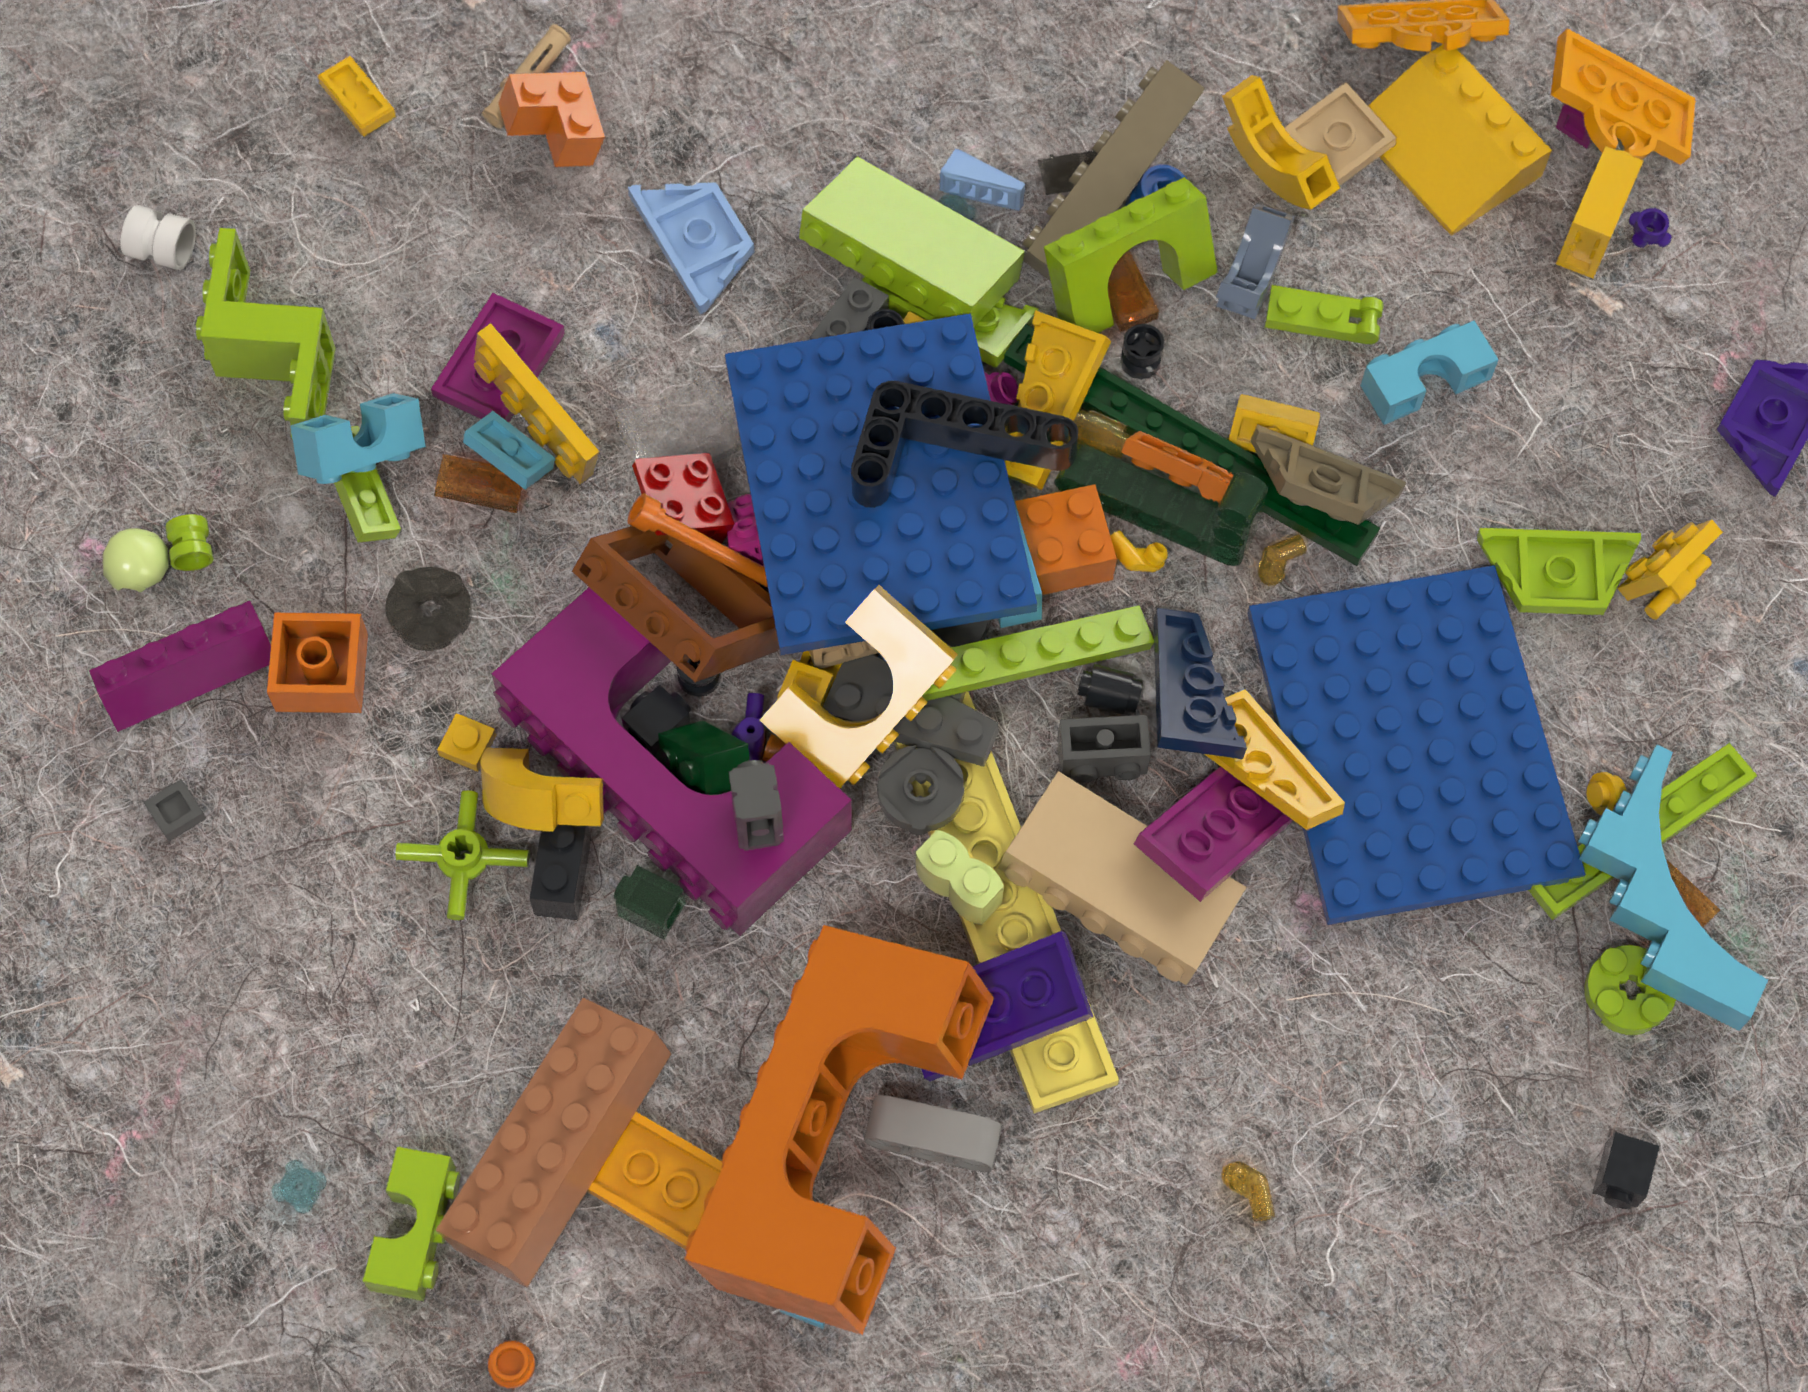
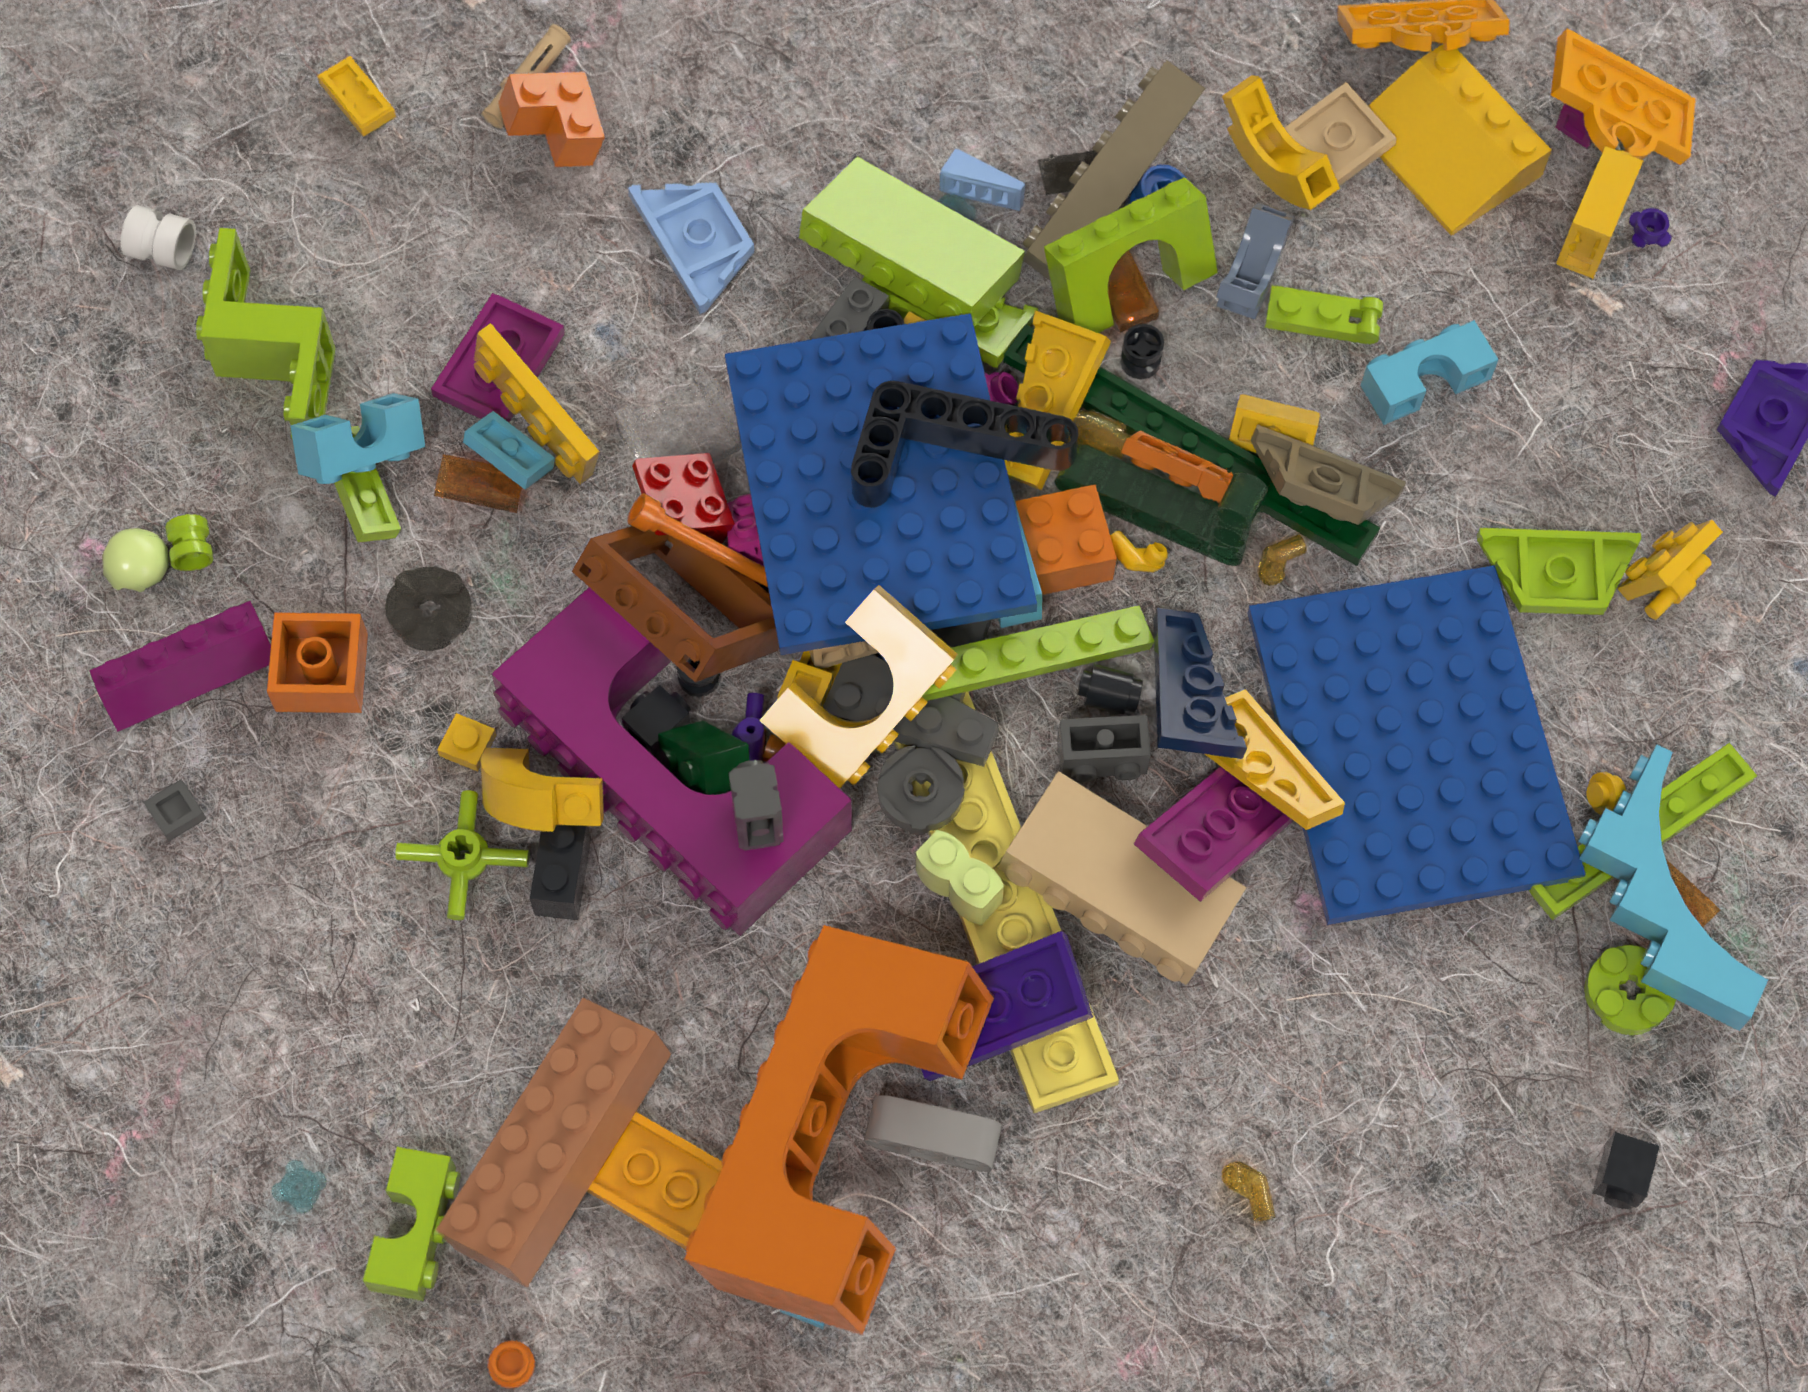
(649, 901): clear green brick -> none

